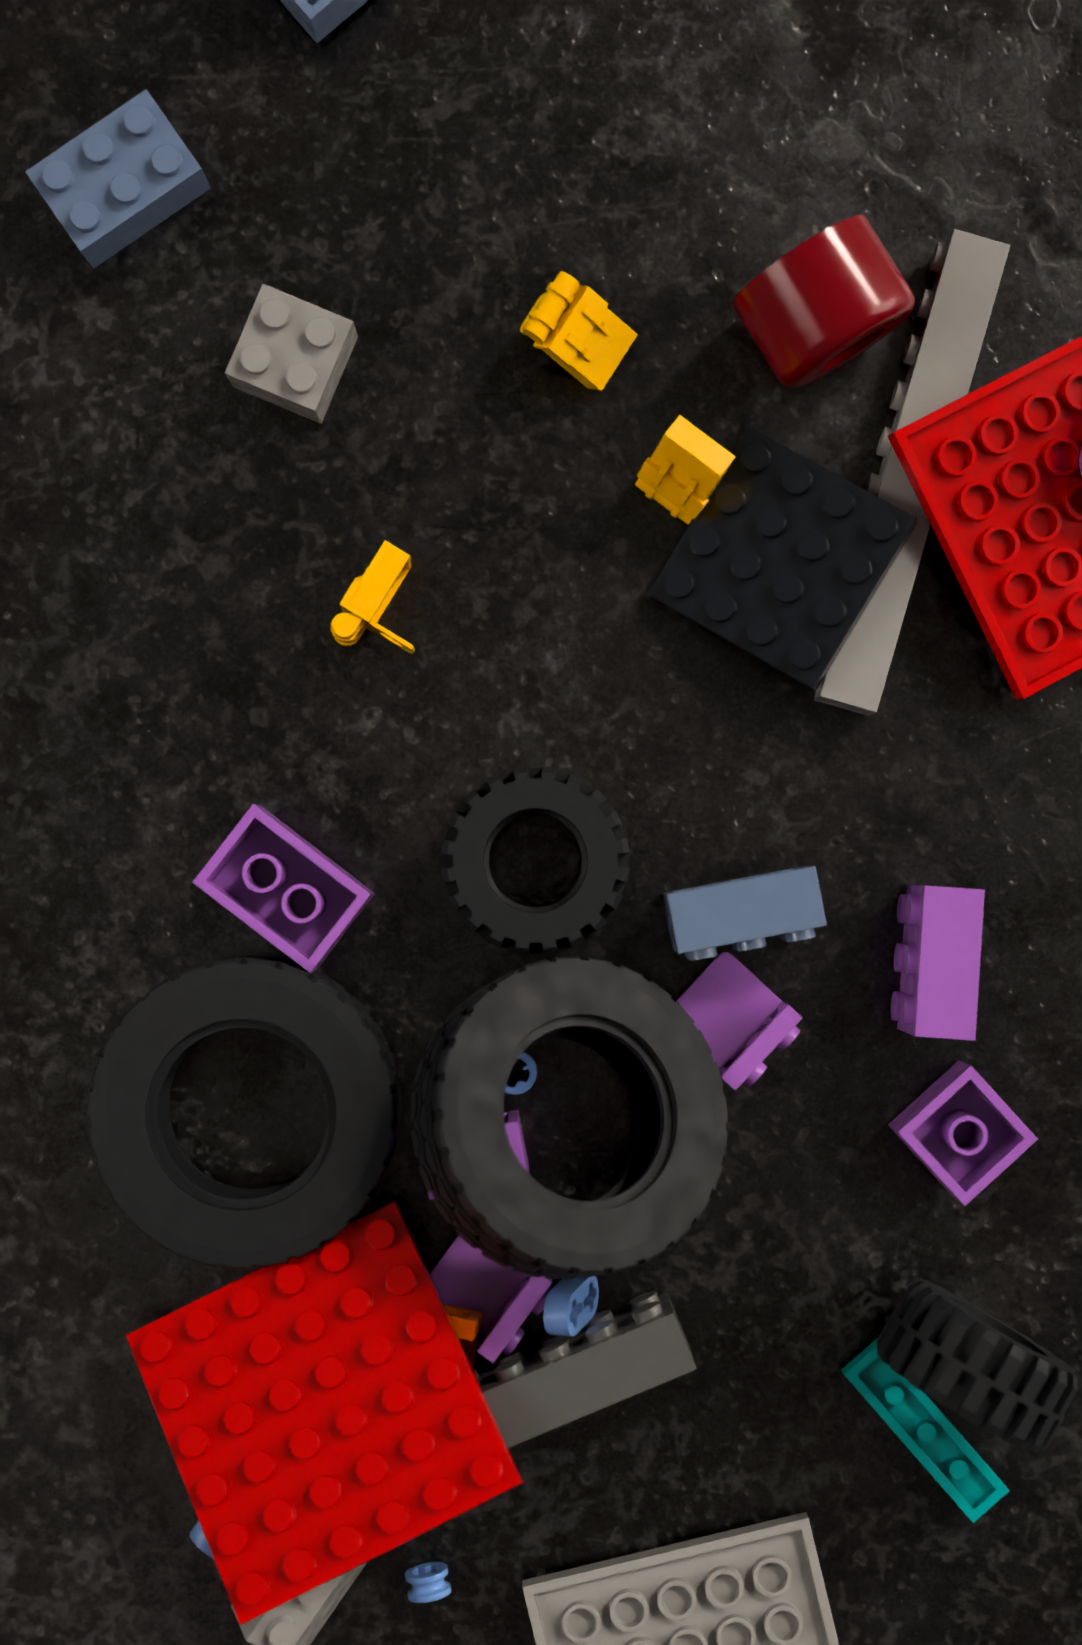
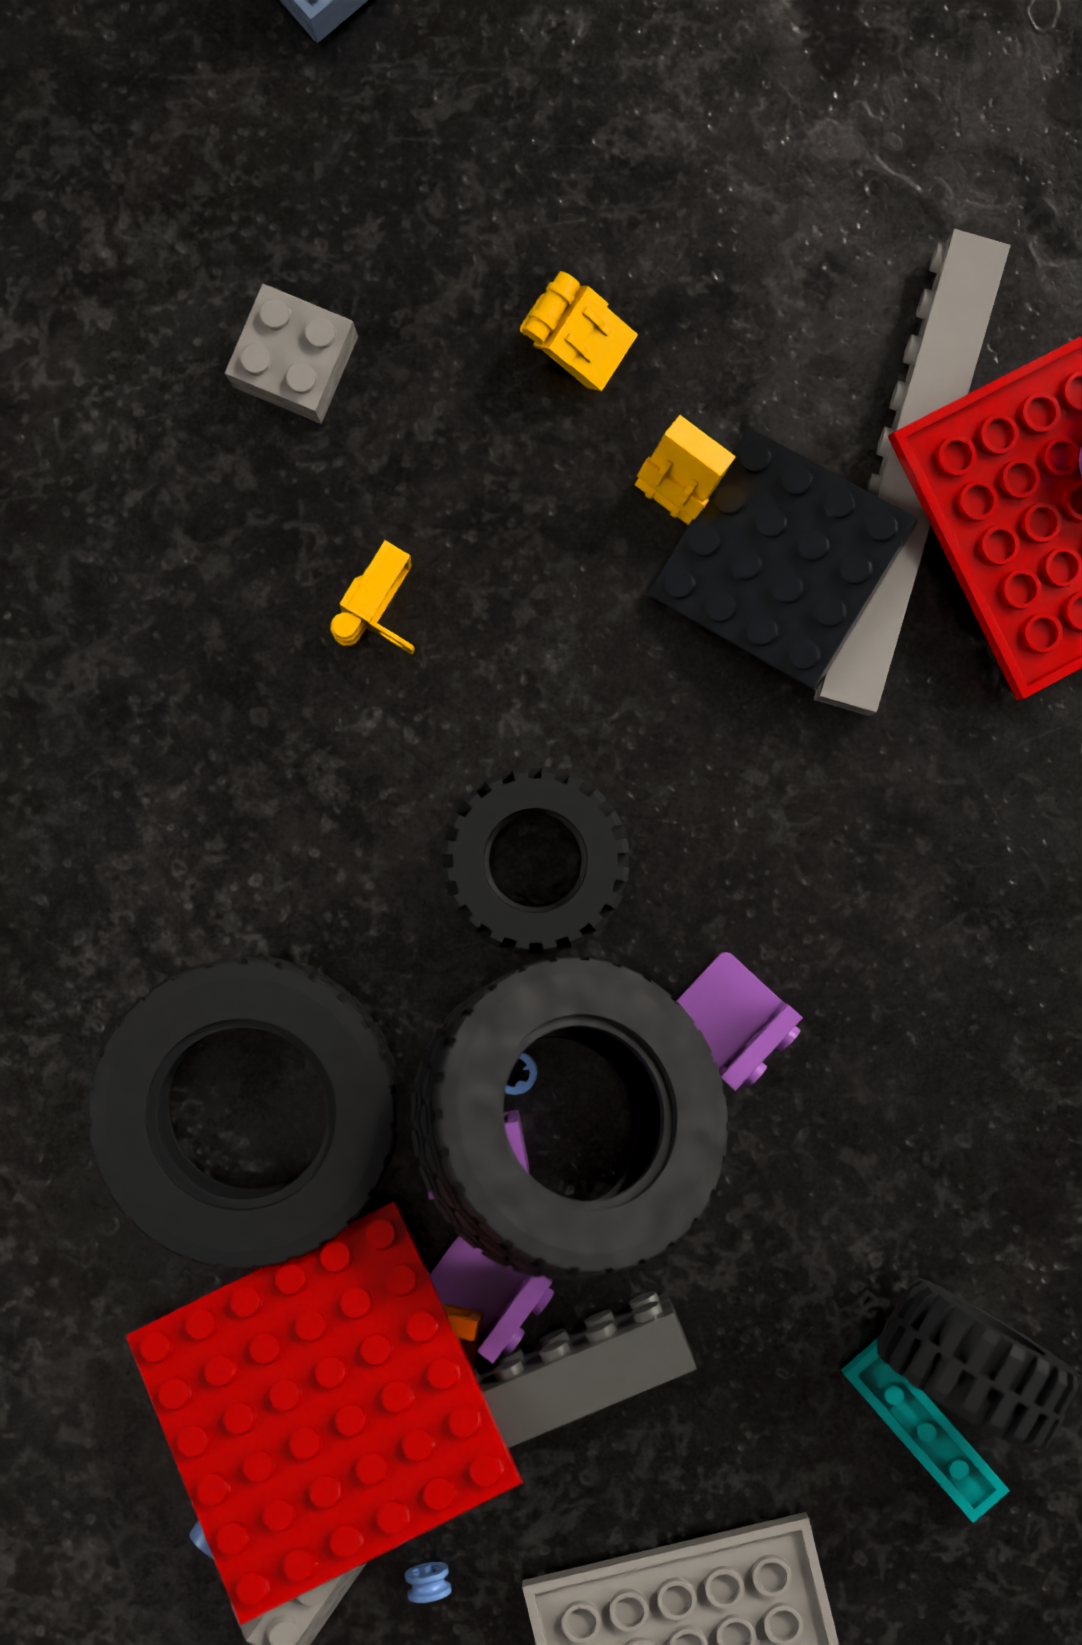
(119, 178): sand blue brick -> none
(283, 888): medium lavender brick -> none
(570, 1306): medium blue beam -> none
(744, 912): sand blue brick -> none
(824, 302): dark red piece -> none
(938, 961): medium lavender brick -> none
(962, 1132): medium lavender brick -> none

